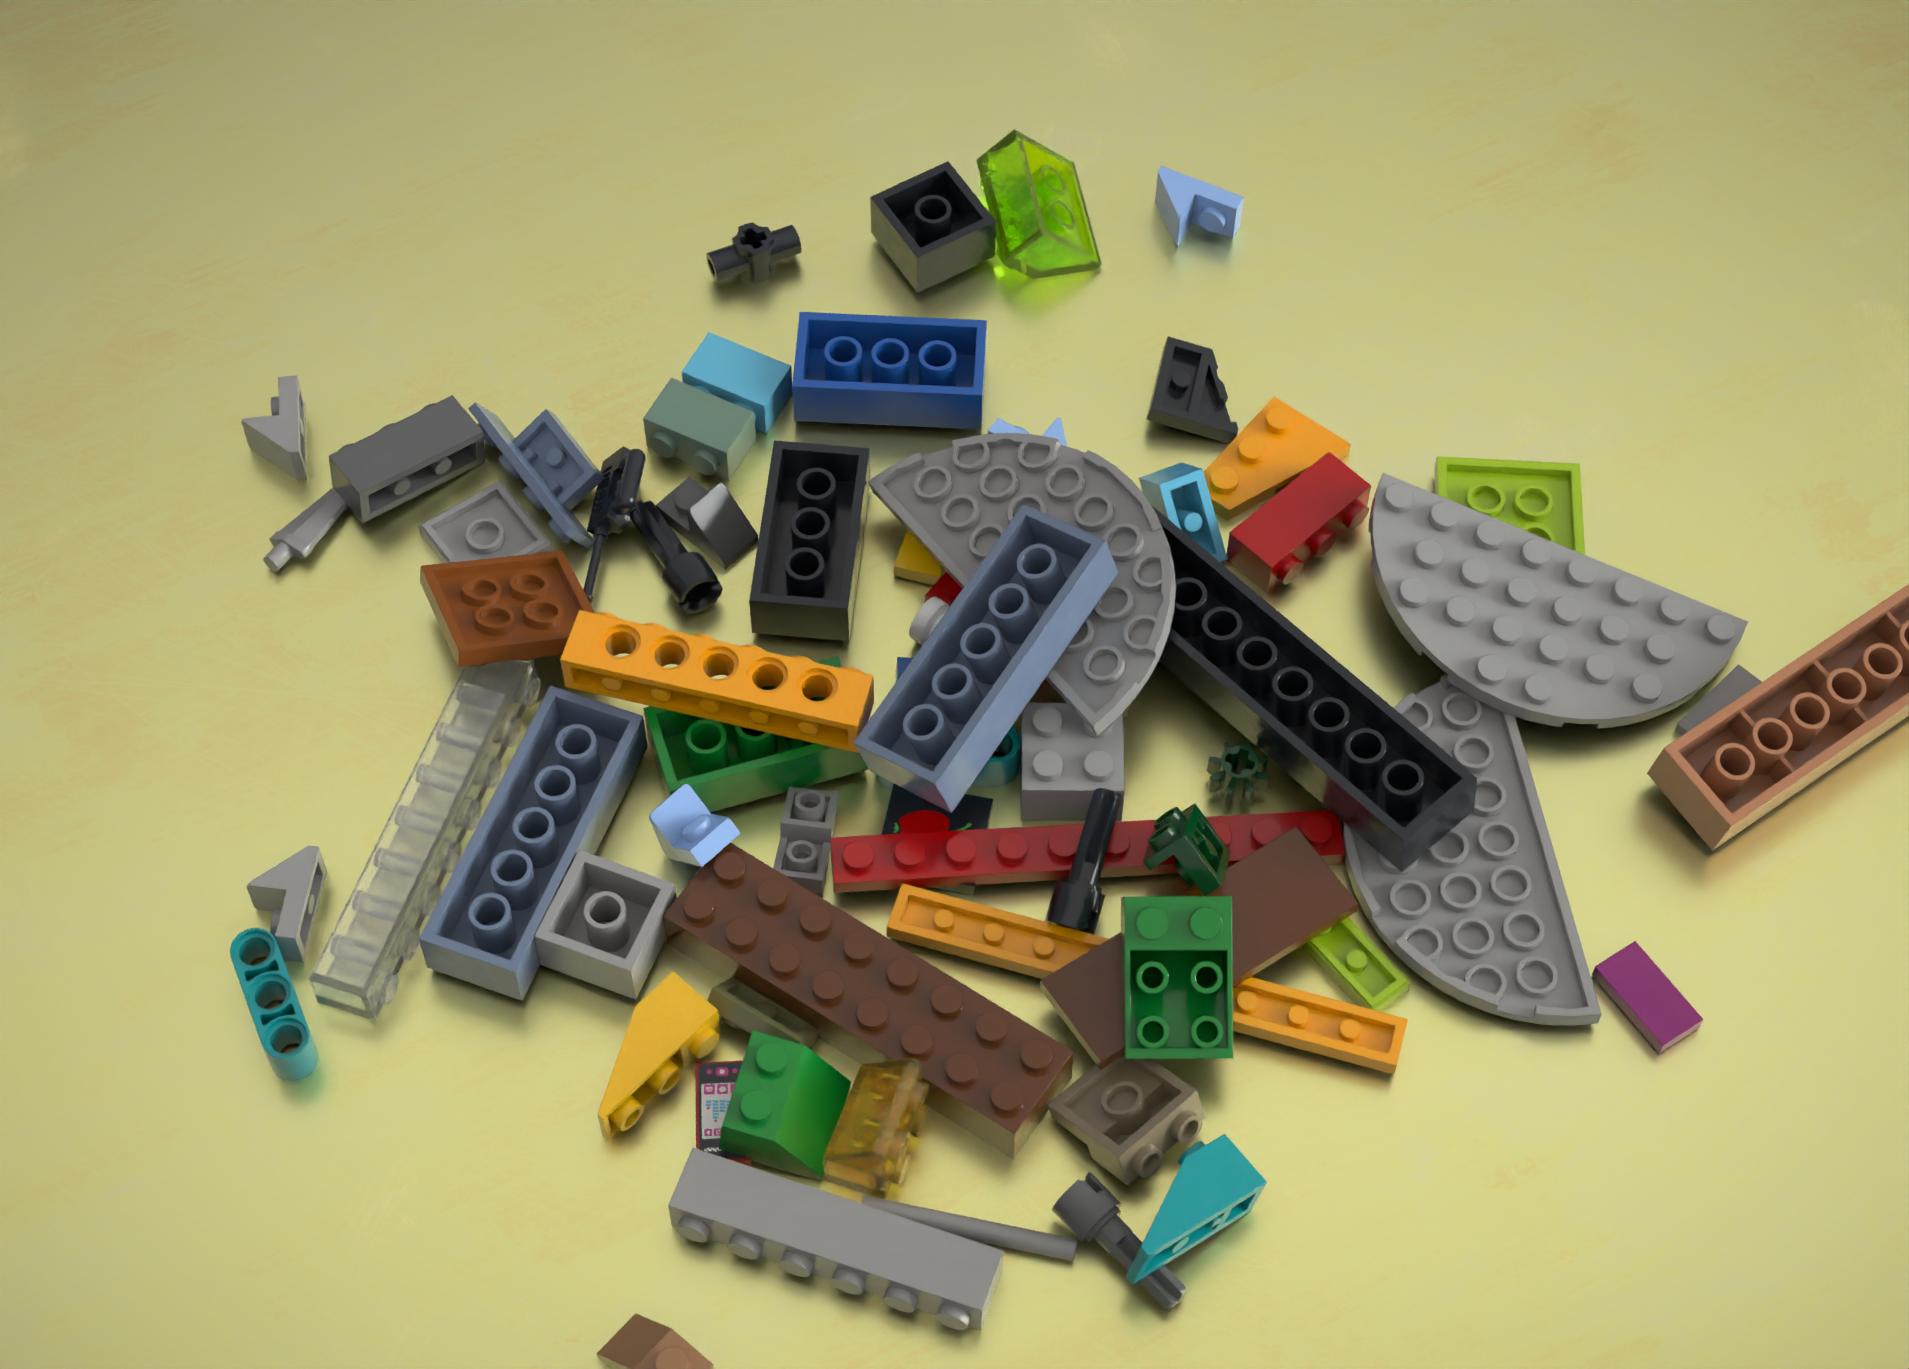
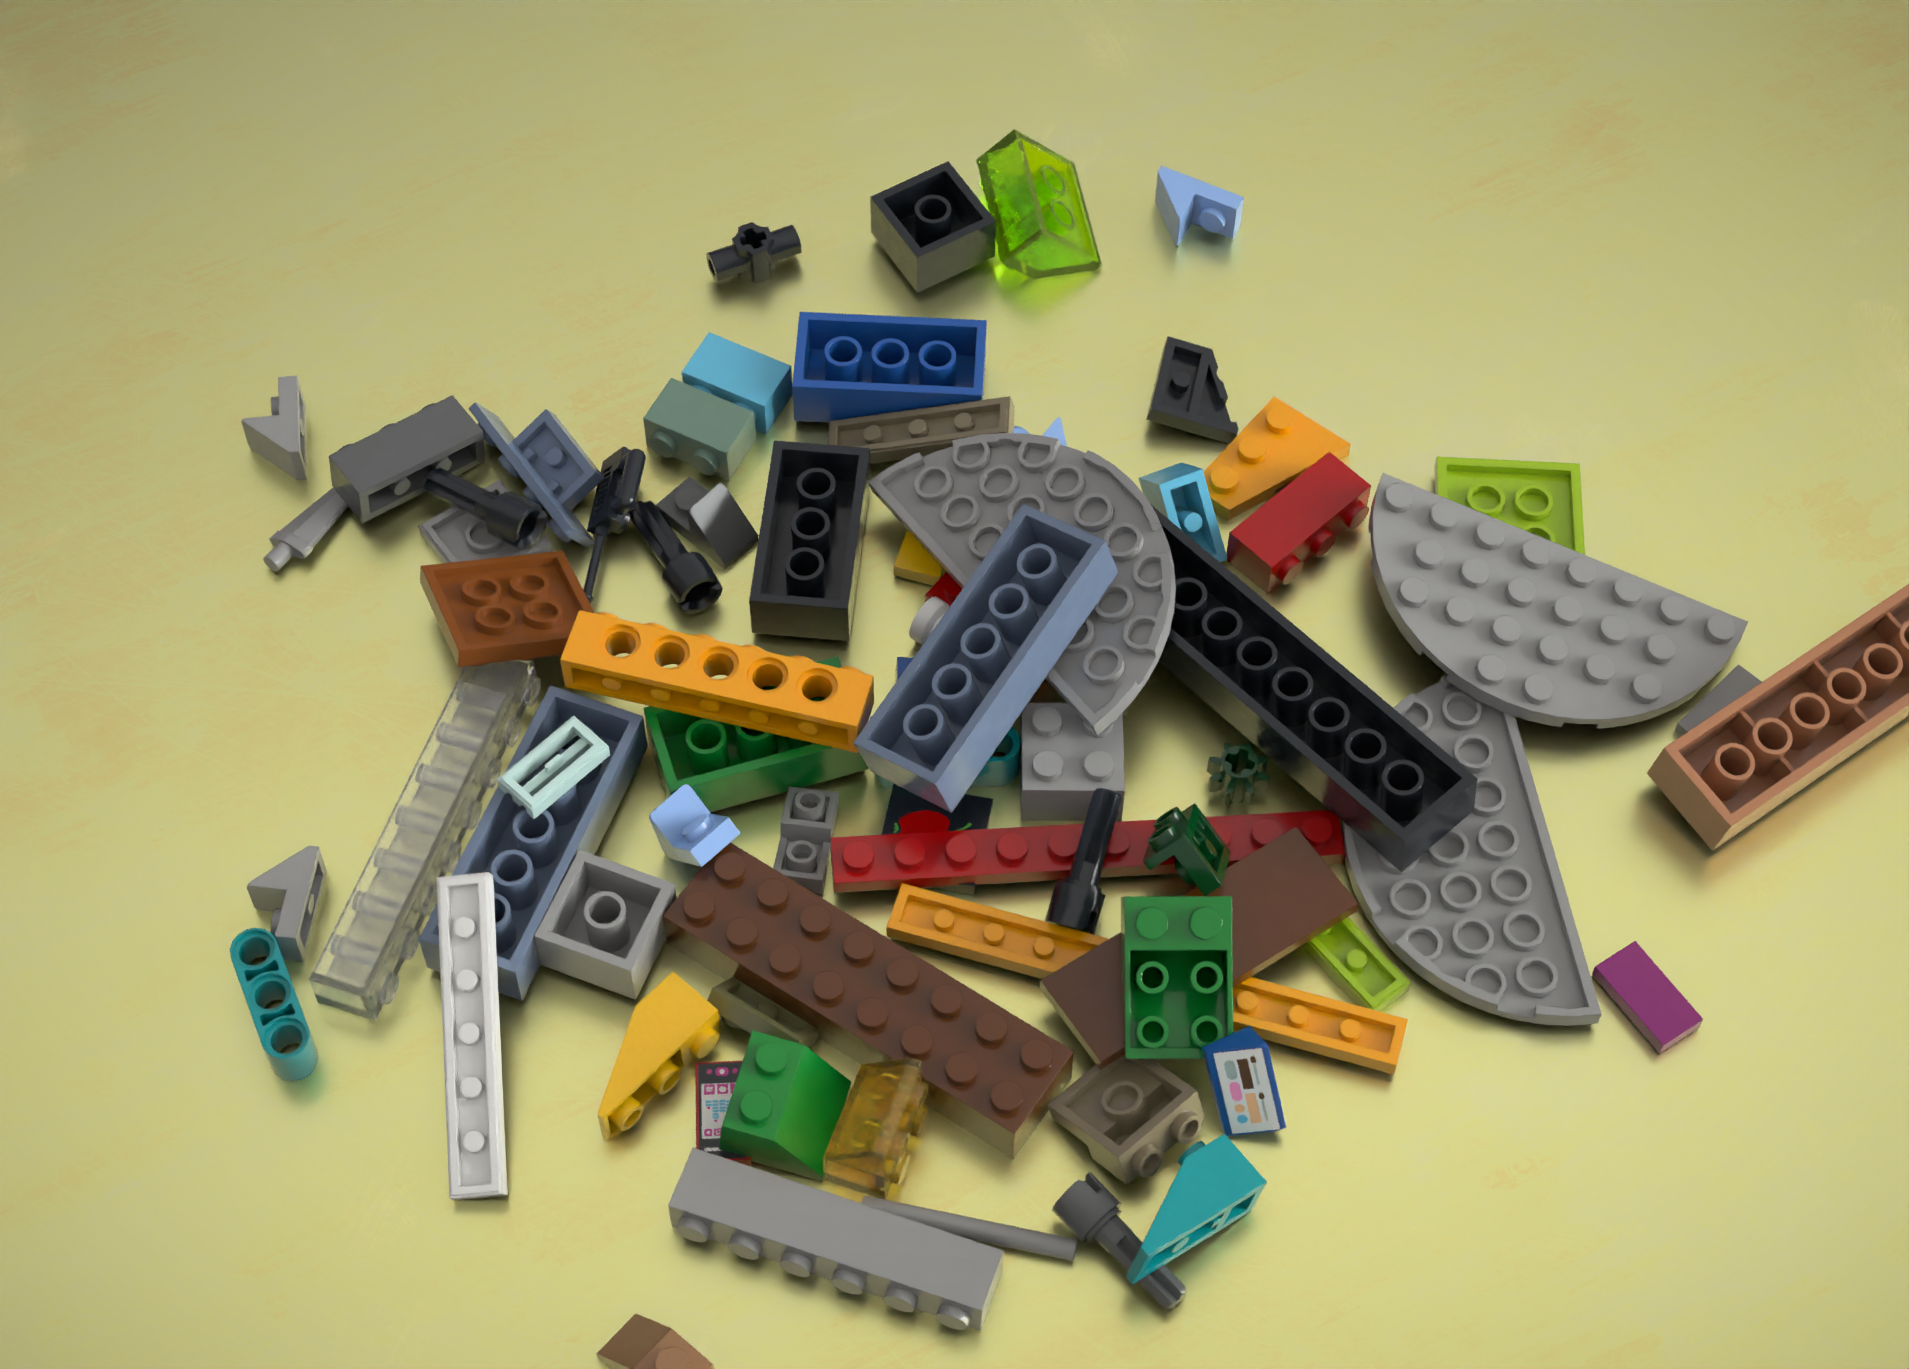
(471, 1036): none -> white tile
(506, 516): none -> black piece
(560, 772): none -> light aqua tile
(922, 430): none -> dark tan tile
(1244, 1084): none -> slope

